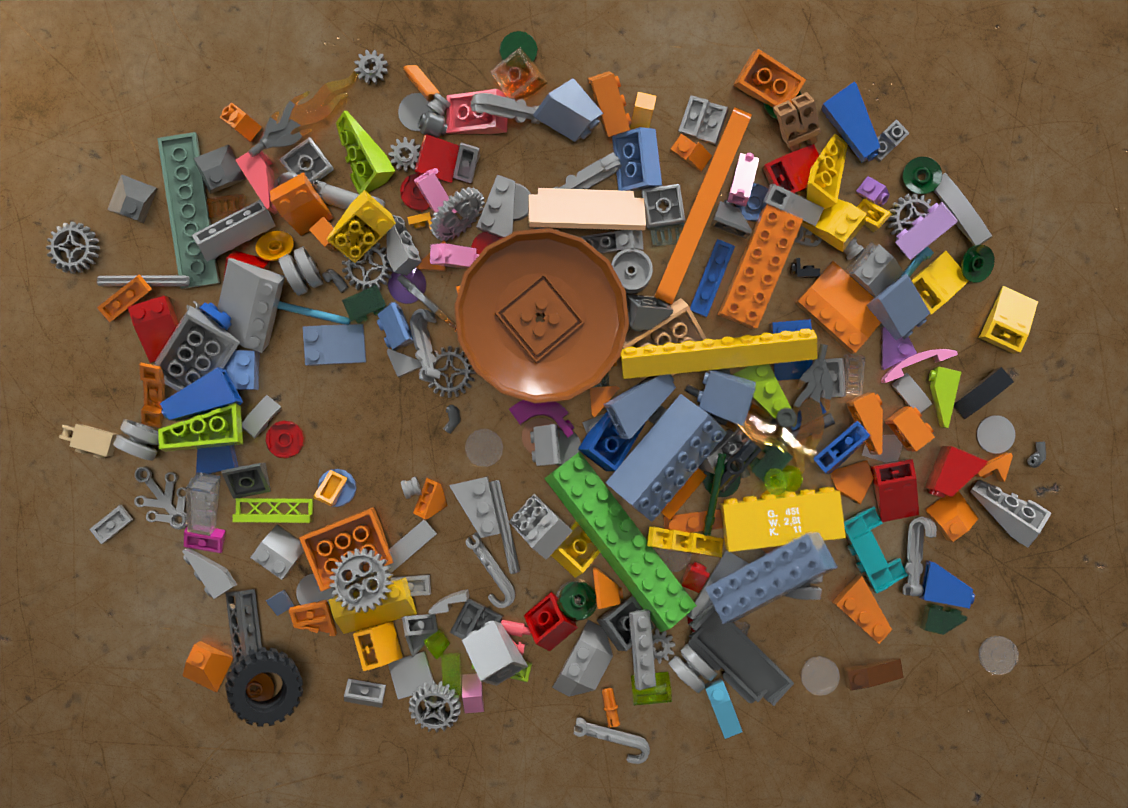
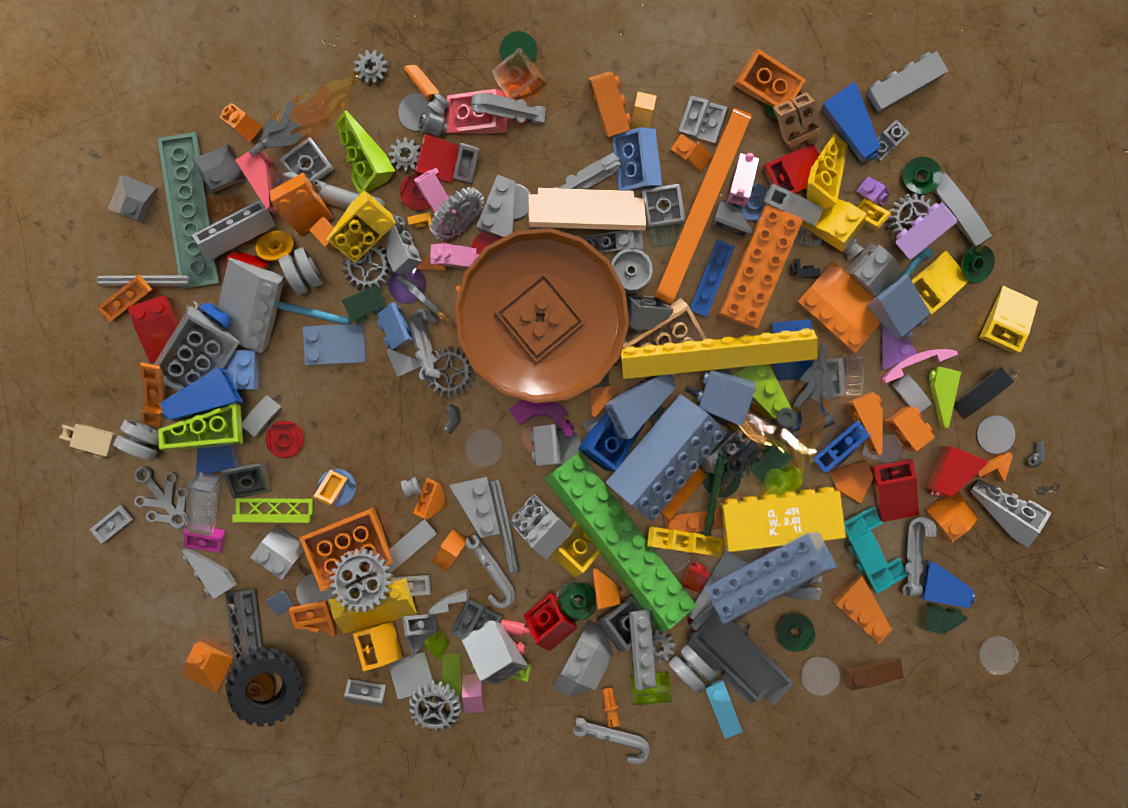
(72, 239): light grey gear -> none
(337, 279): light grey arm -> none
(449, 549): none -> orange slope
(569, 111): sand blue slope -> none
(796, 643): none -> dark green plate
(907, 81): none -> light grey brick

